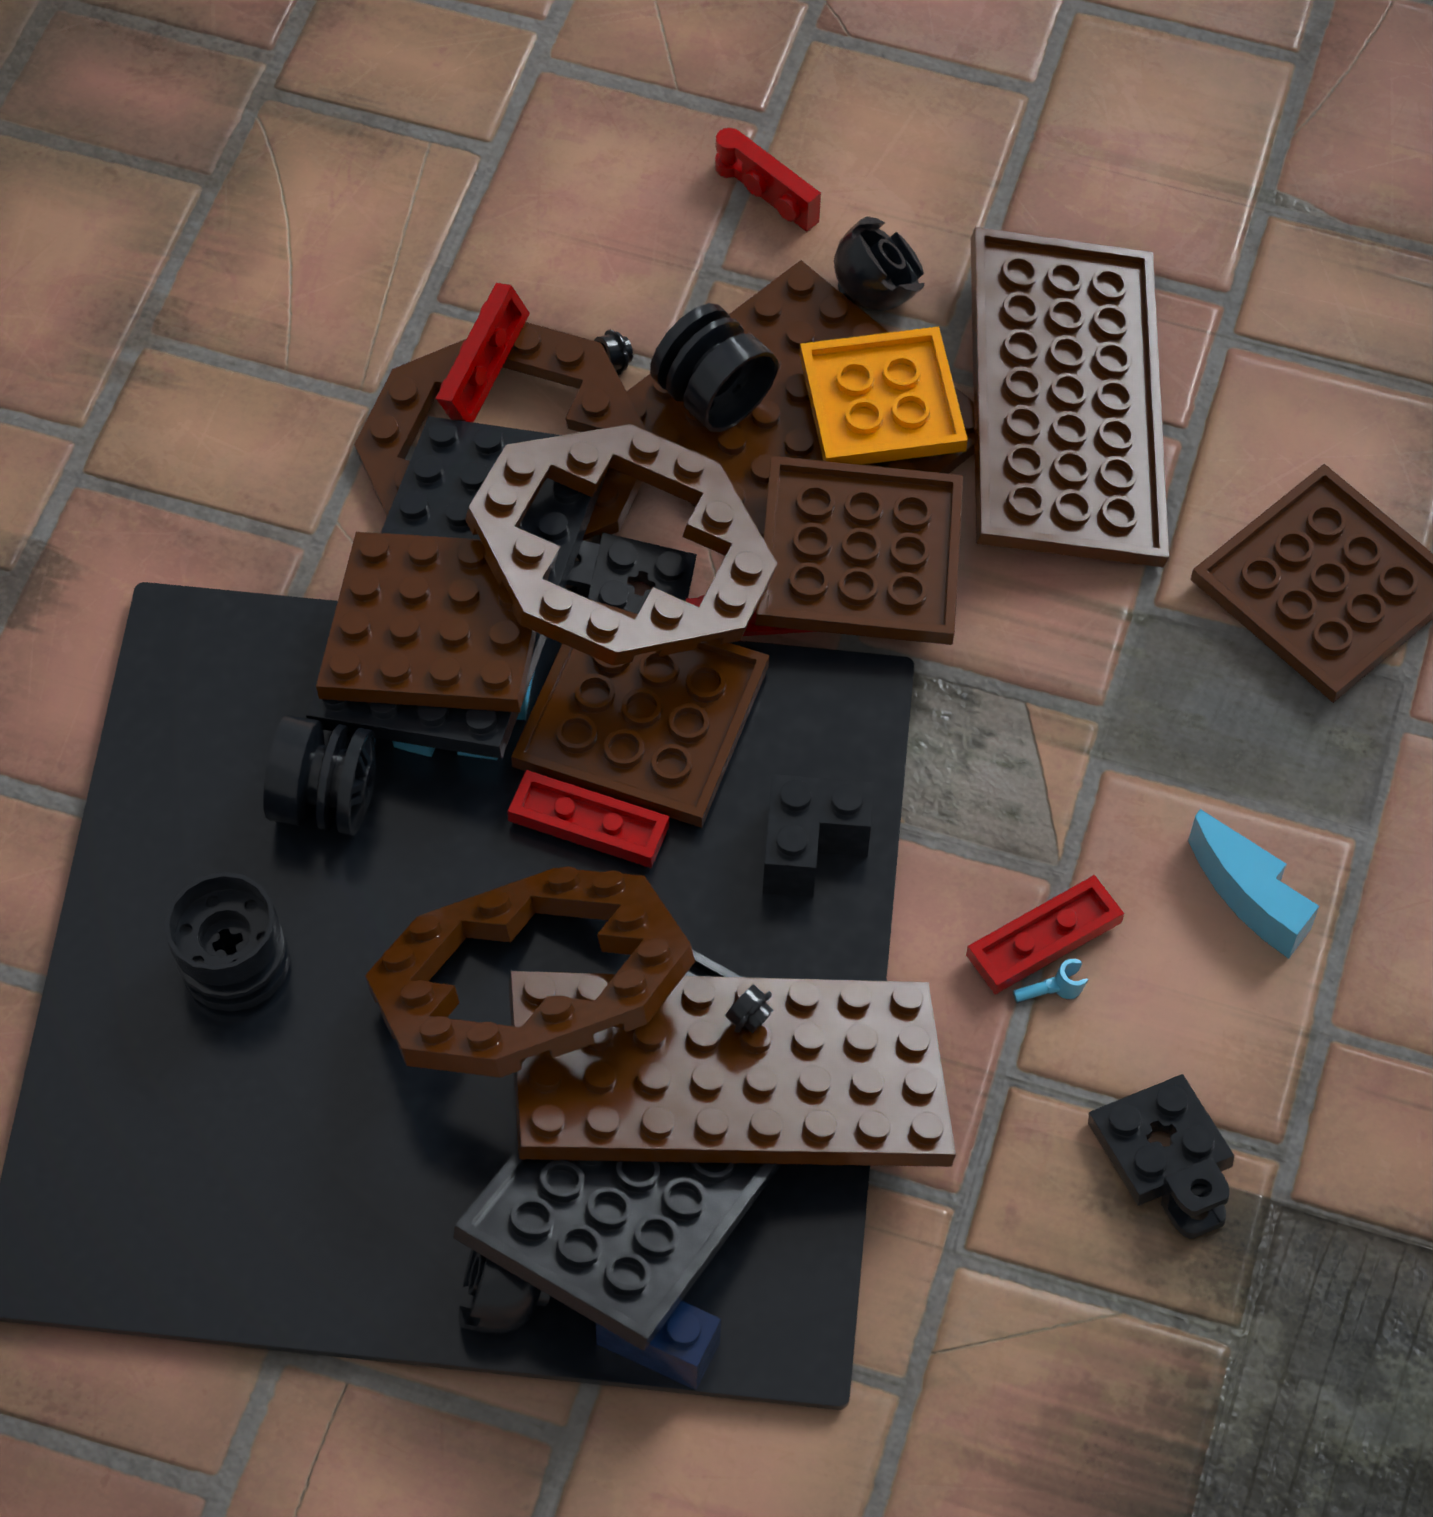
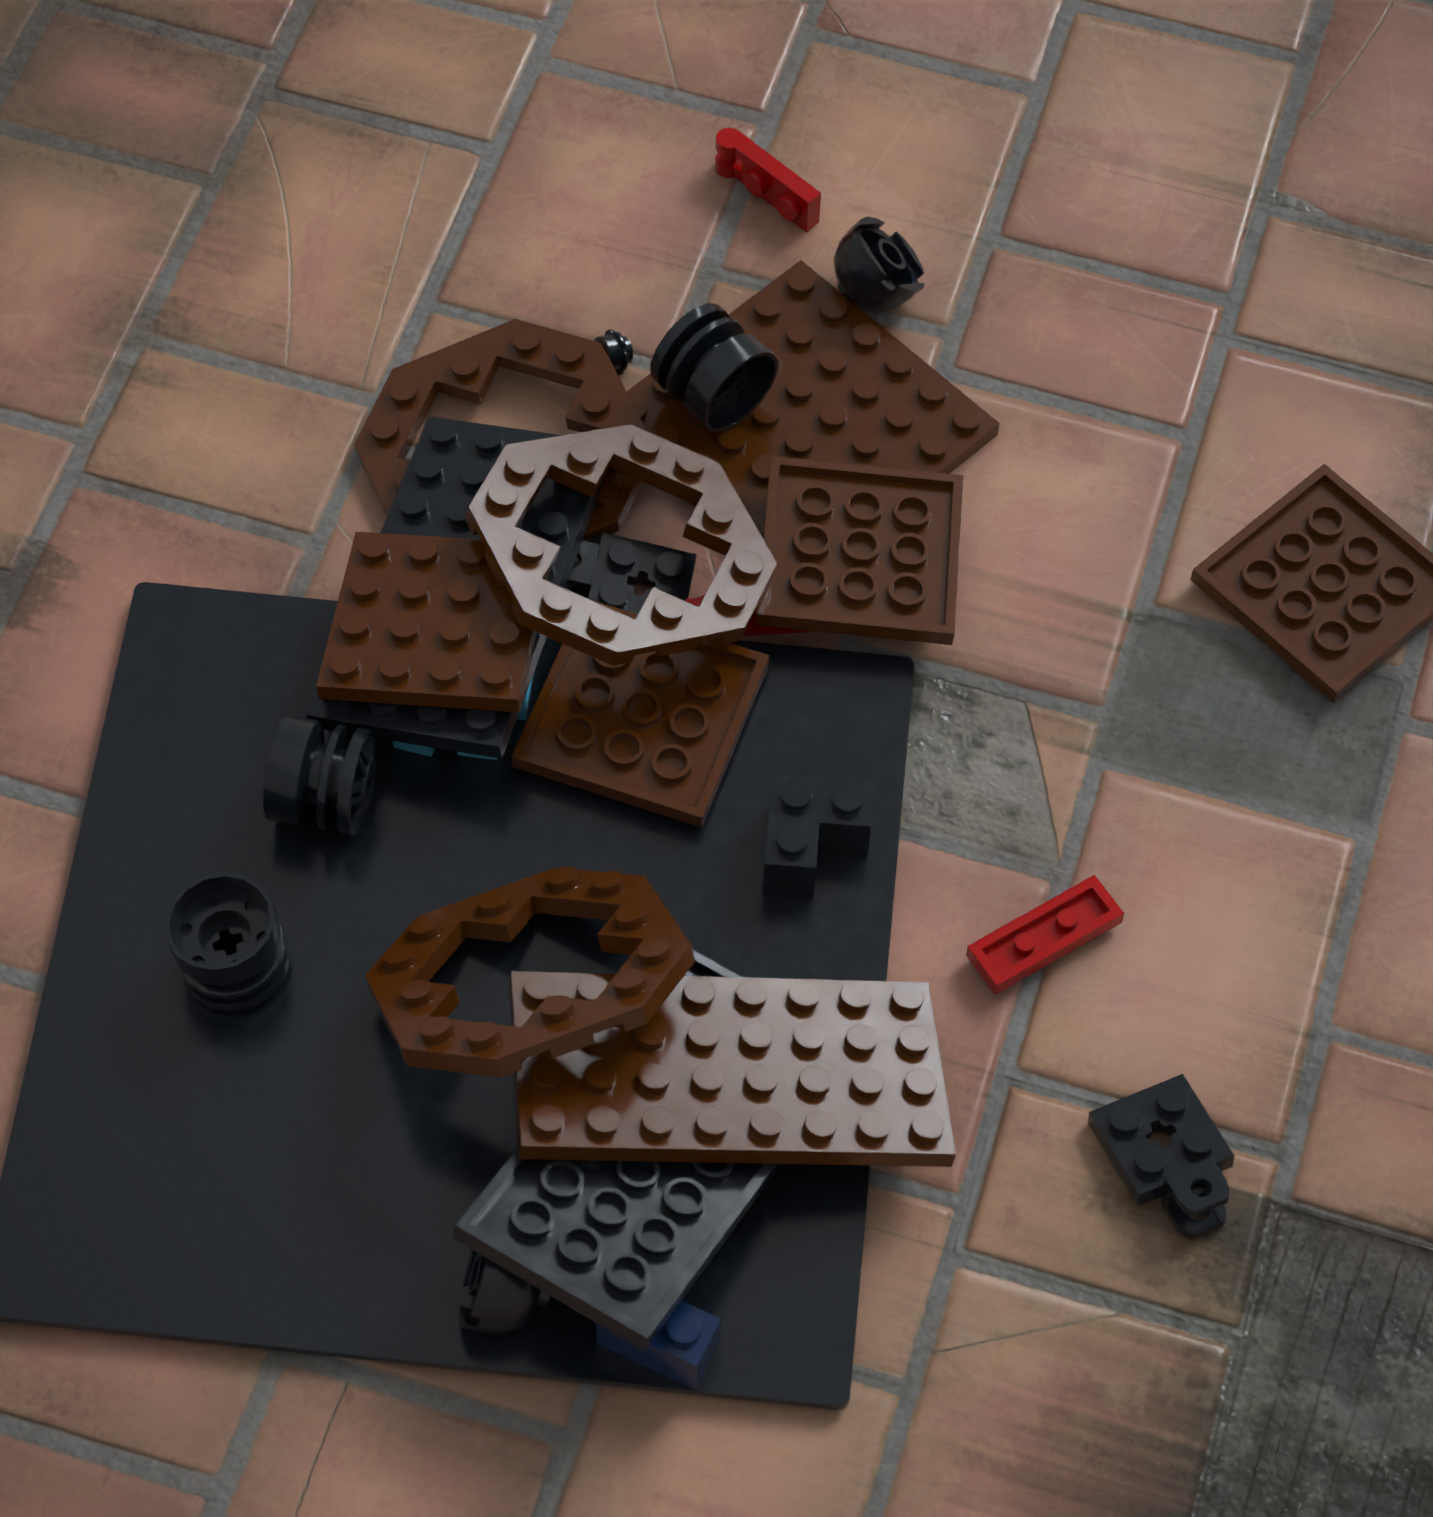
(483, 354): red plate -> none
(588, 818): red plate -> none
(750, 1010): black plate -> none
(883, 397): light orange plate -> none
(1059, 984): medium azure hand -> none
(1067, 399): plate -> none
(1252, 884): medium azure slope -> none

